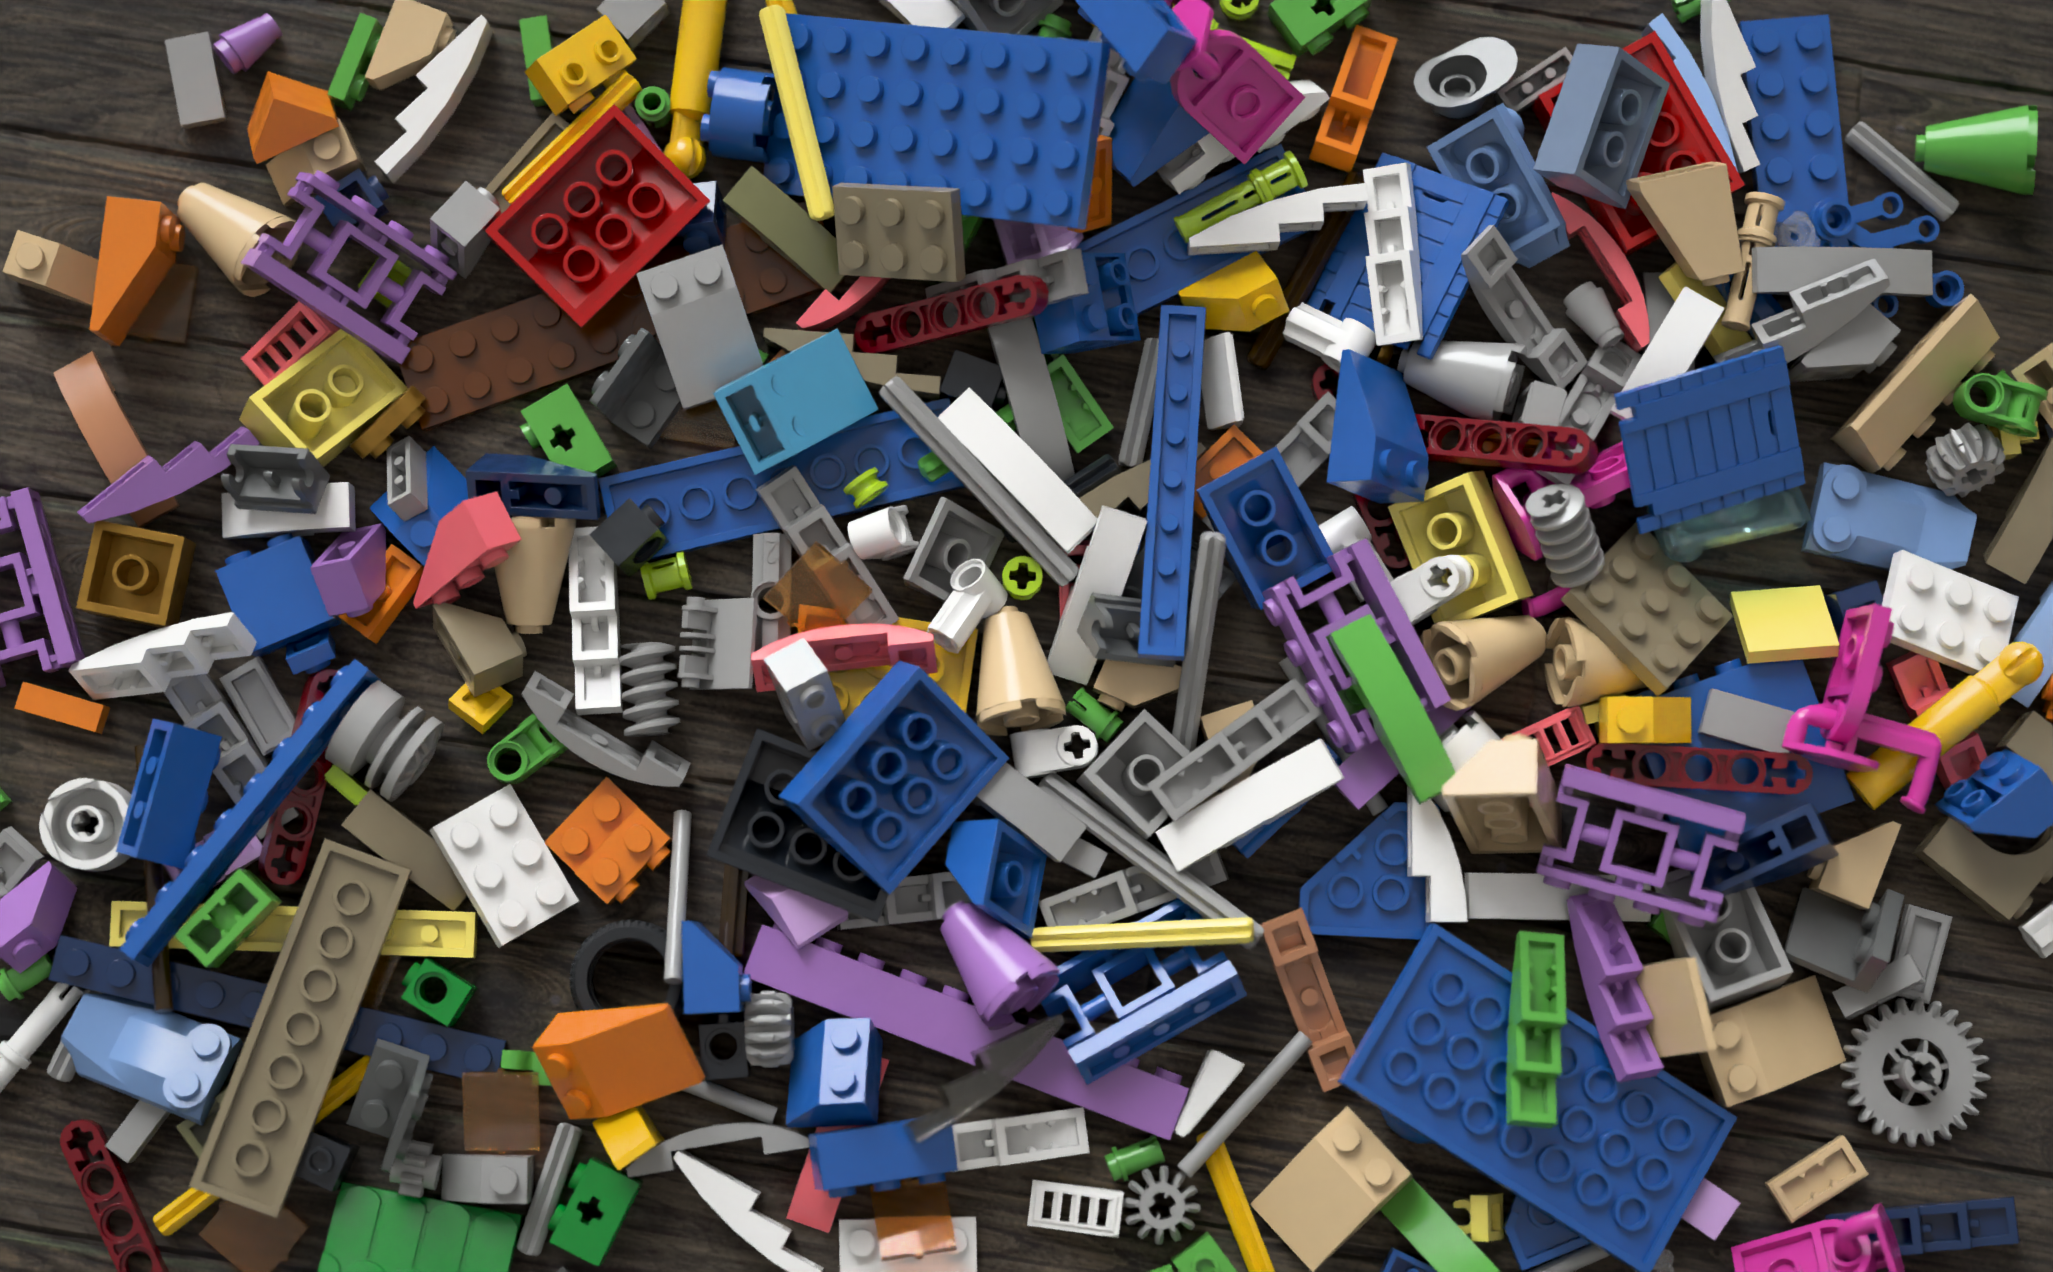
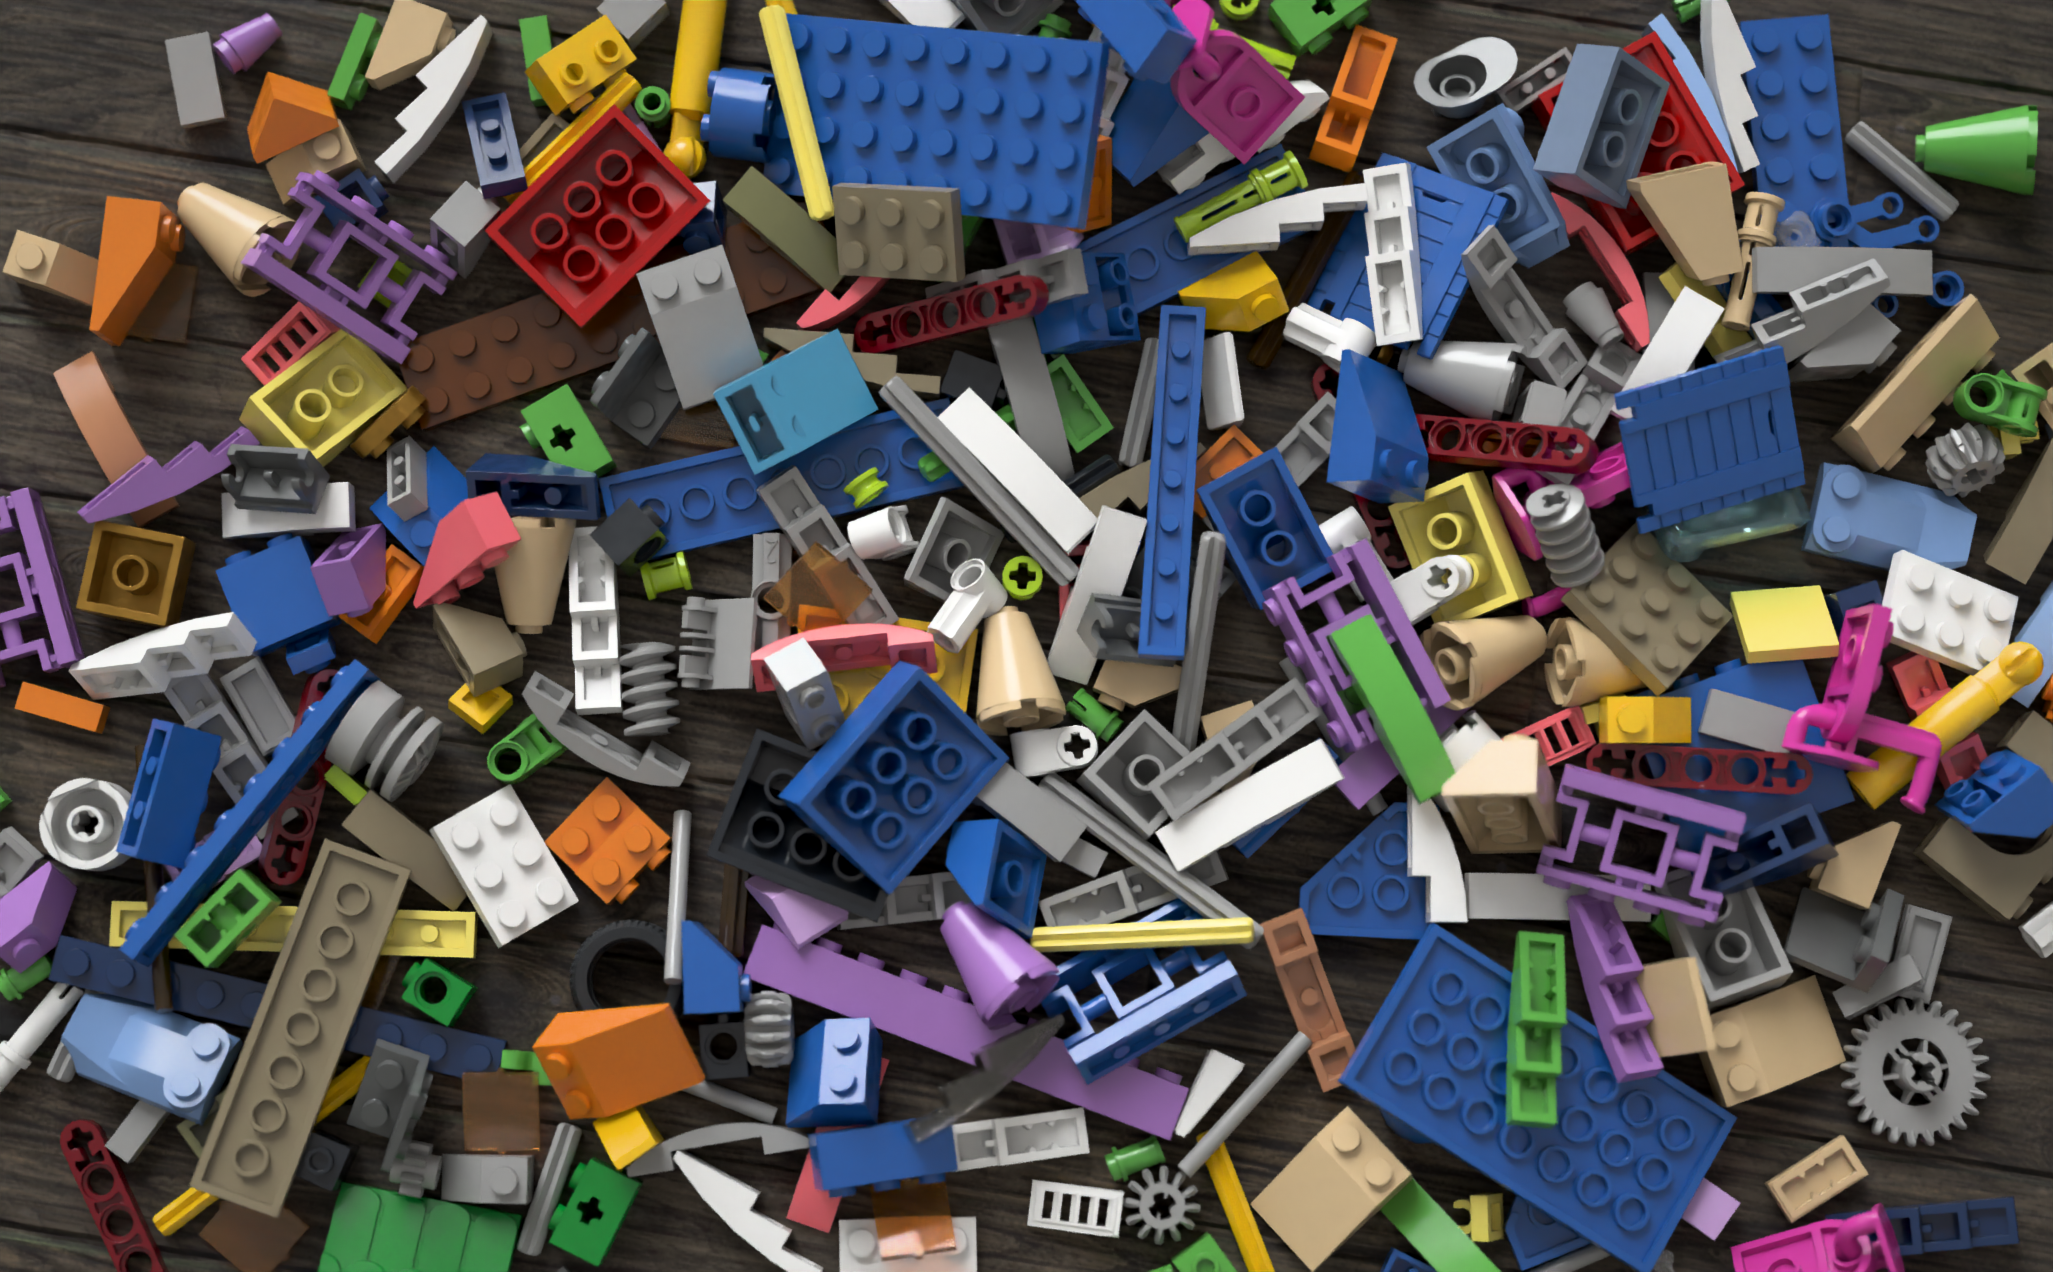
(494, 146): none -> dark blue plate

